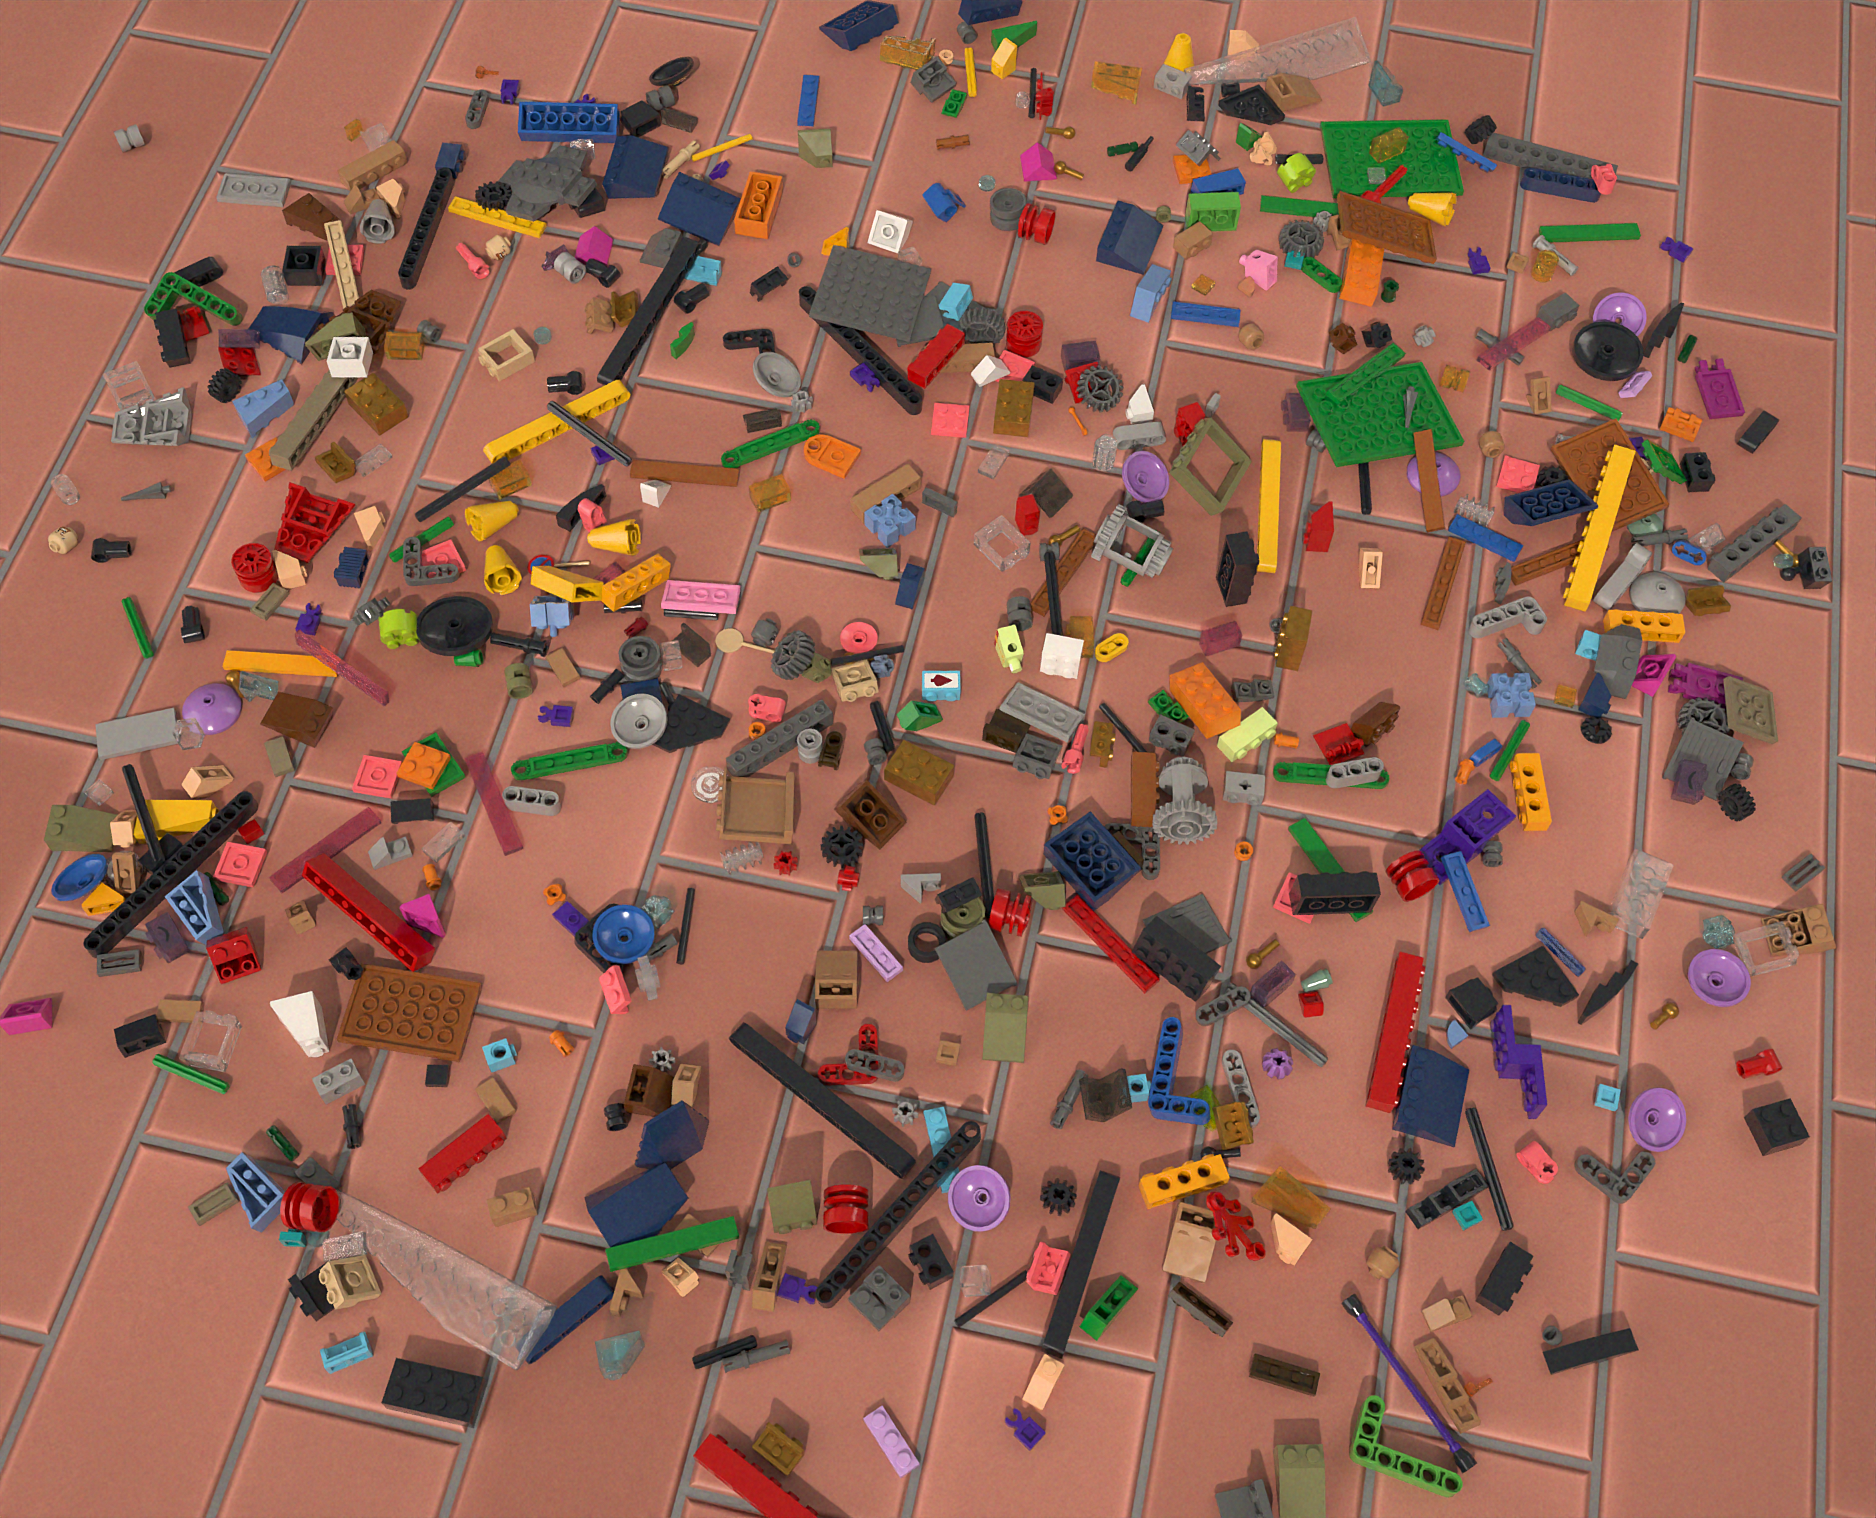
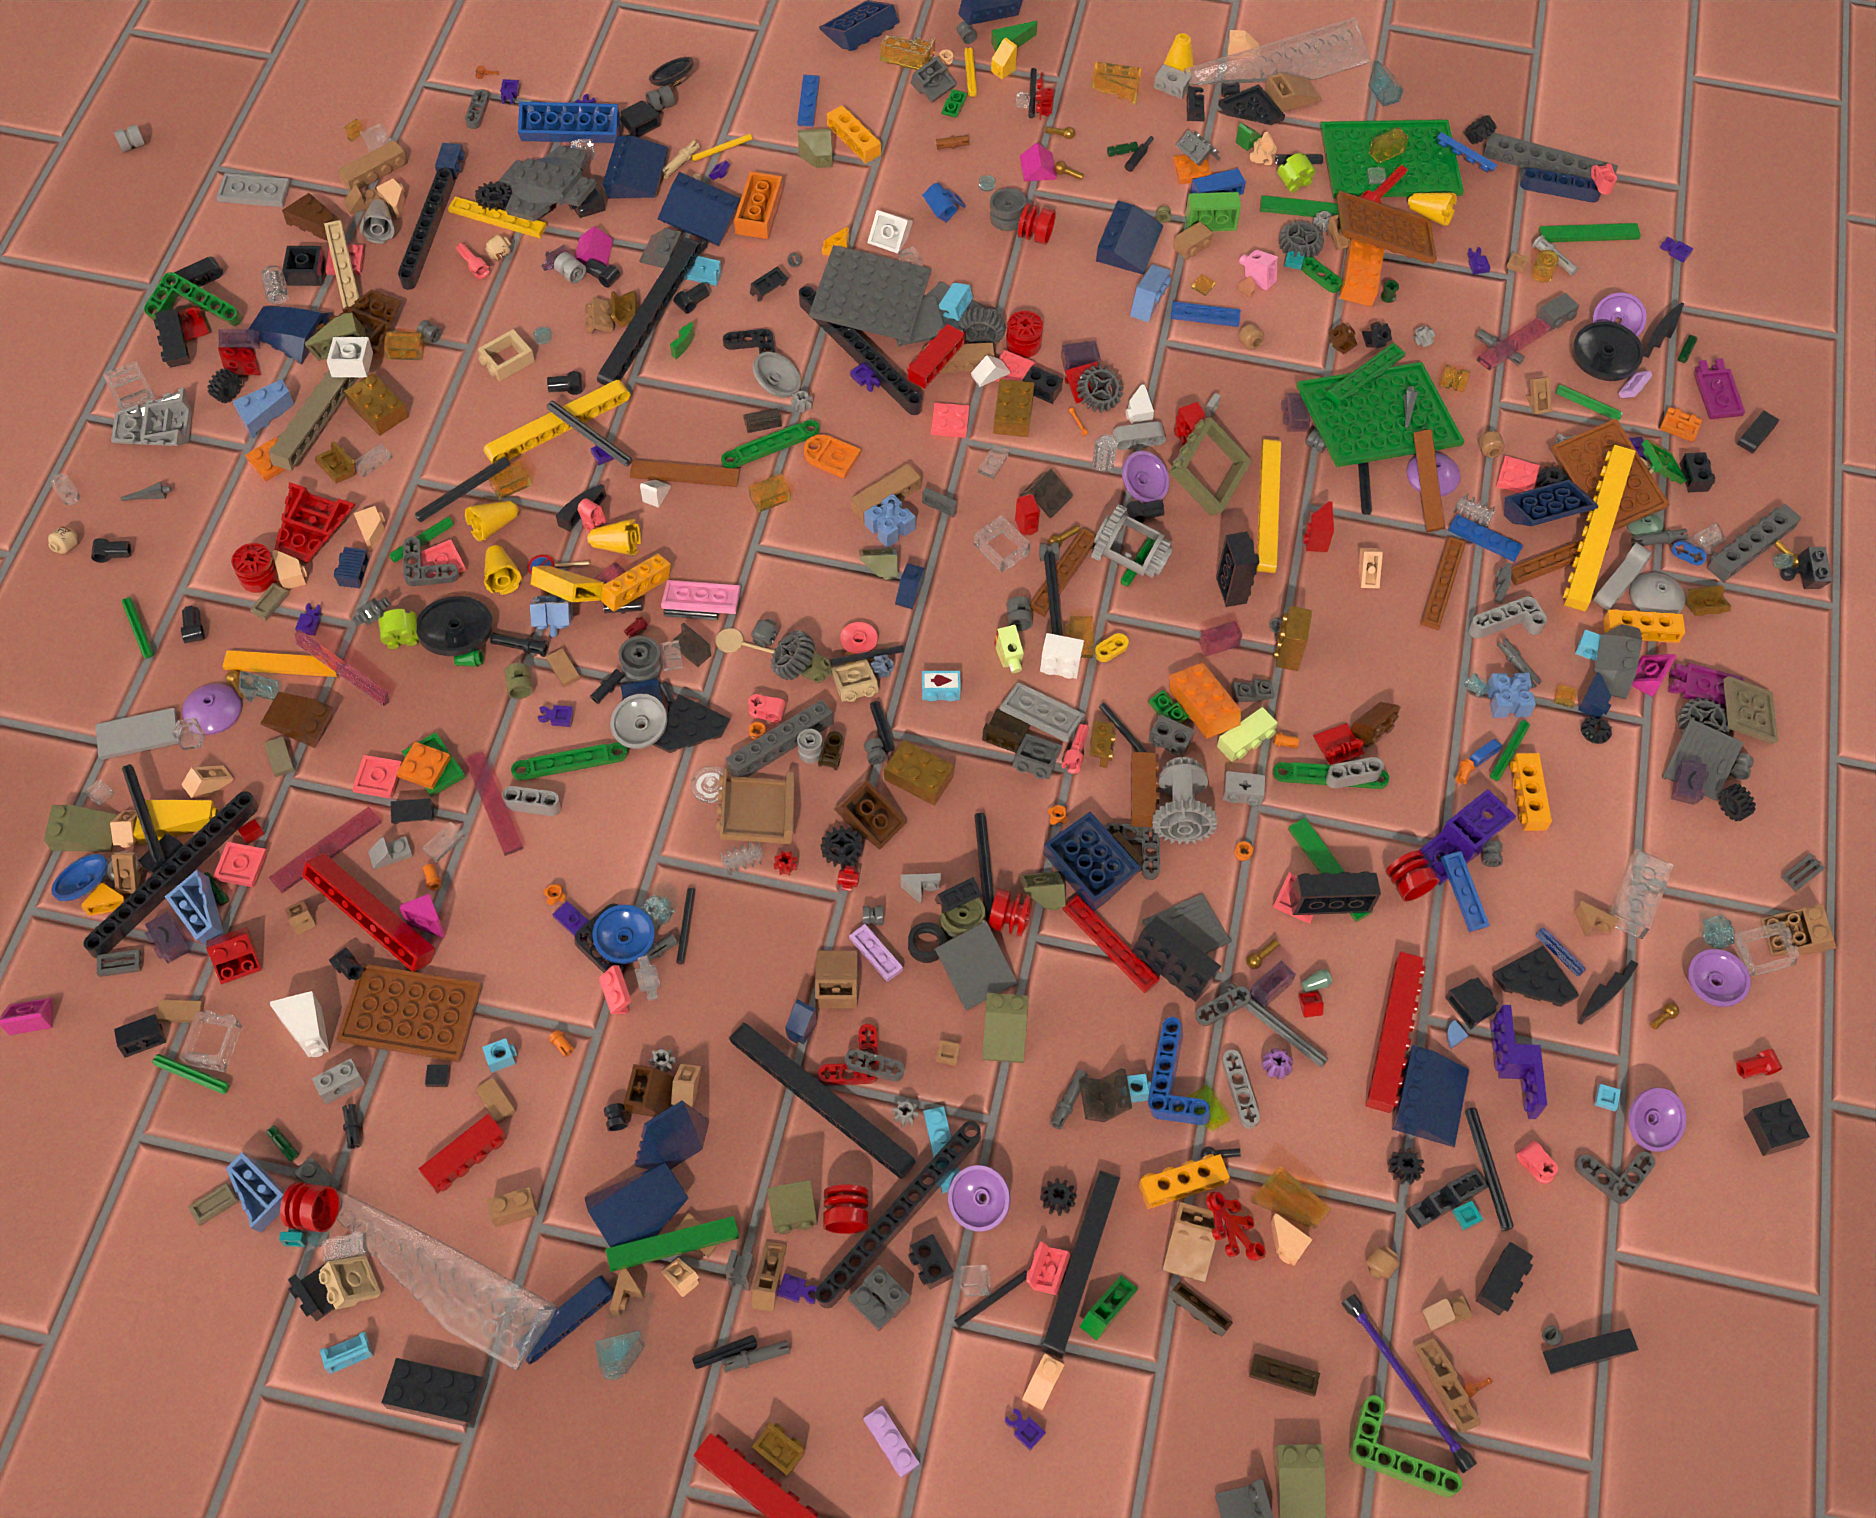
(678, 120): clear smoke panel -> none
(854, 134): none -> light orange brick
(918, 716): green slope -> none
(1233, 1124): pearl gold bracket -> none

